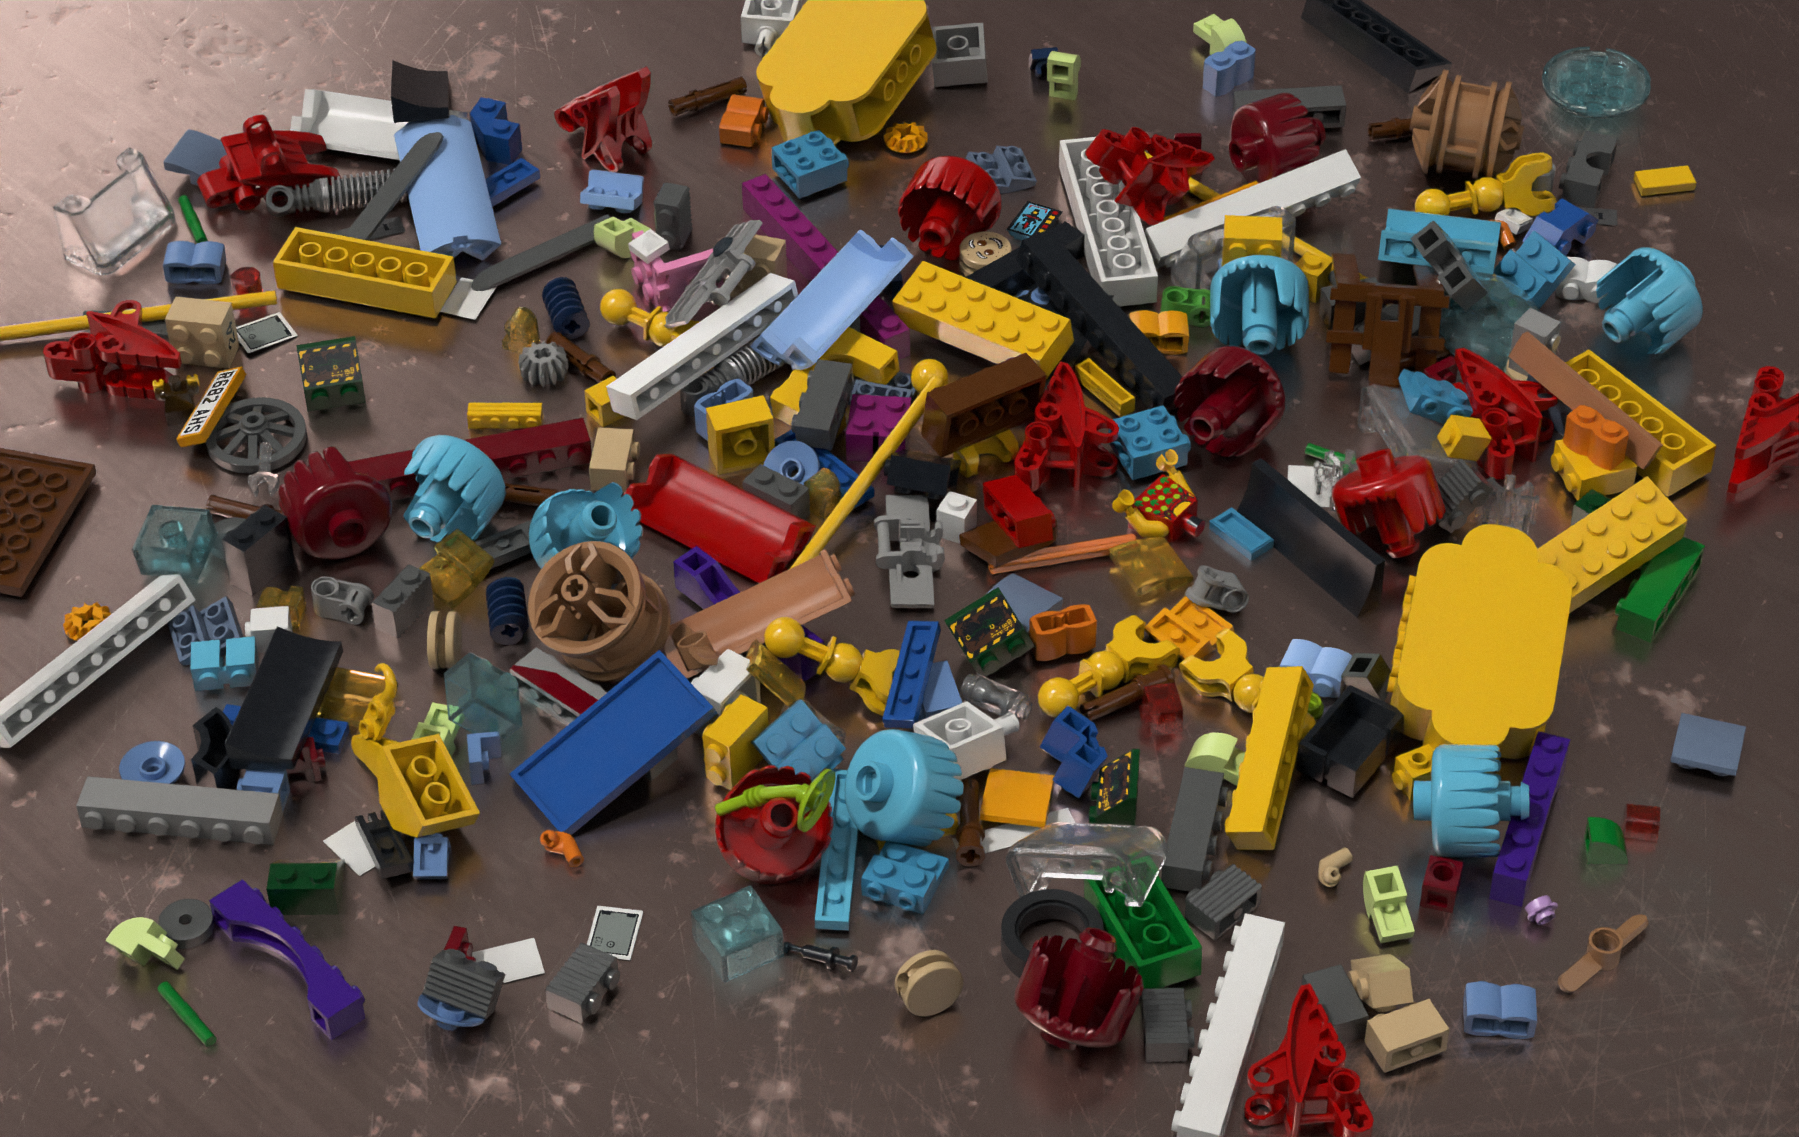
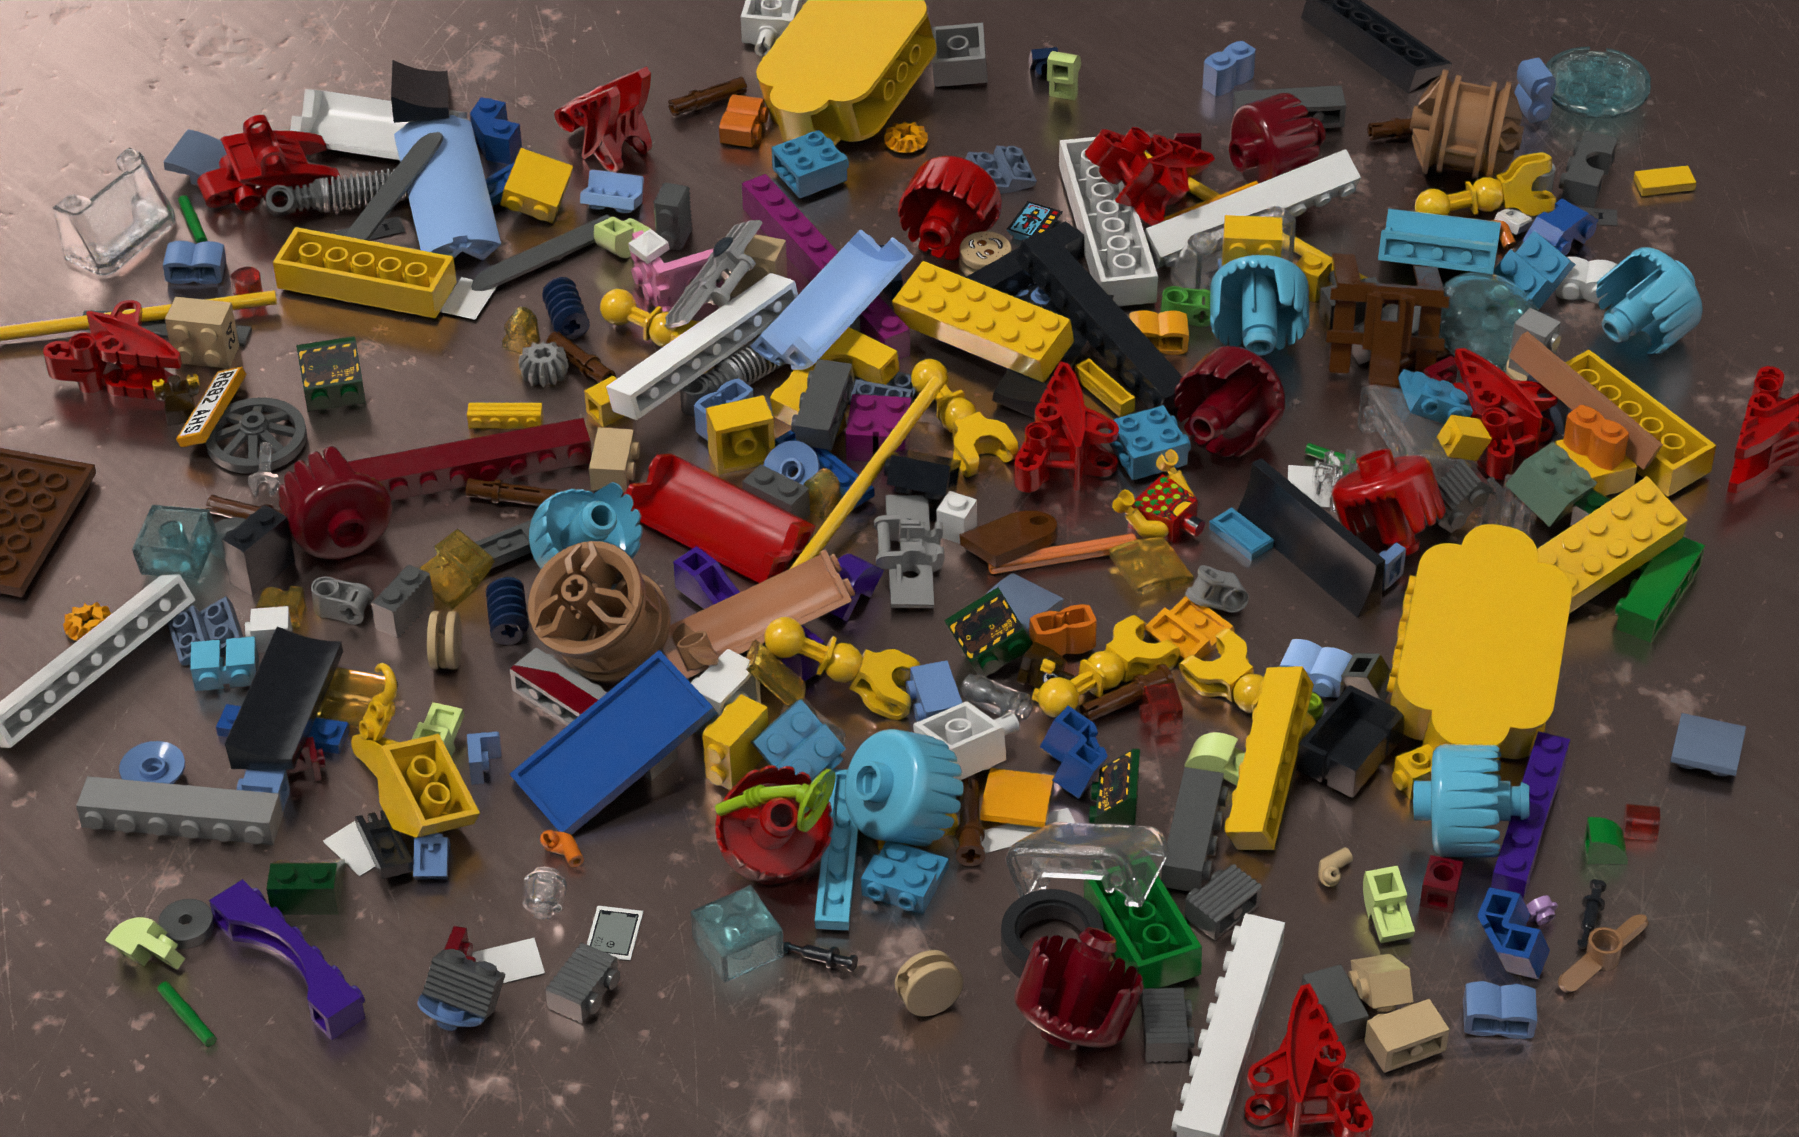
(211, 761): black brick -> none
(264, 332): sticker -> none
(455, 488): medium azure piece -> none
(482, 697): clear light blue brick -> none
(536, 185): none -> yellow brick
(544, 892): none -> clear head
(862, 577): none -> dark purple brick
(911, 674): blue plate -> none
(982, 404): reddish brown brick -> none
(1018, 511): red brick -> none
(1040, 665): none -> dark brown piece
(1218, 32): yellowish green brick -> none
(1394, 564): none -> medium blue bracket
(1450, 265): dark grey arch -> none
(1517, 946): none -> blue brick
(1535, 90): none -> medium blue brick
(1550, 483): none -> sand green piece
(1592, 905): none -> black piece

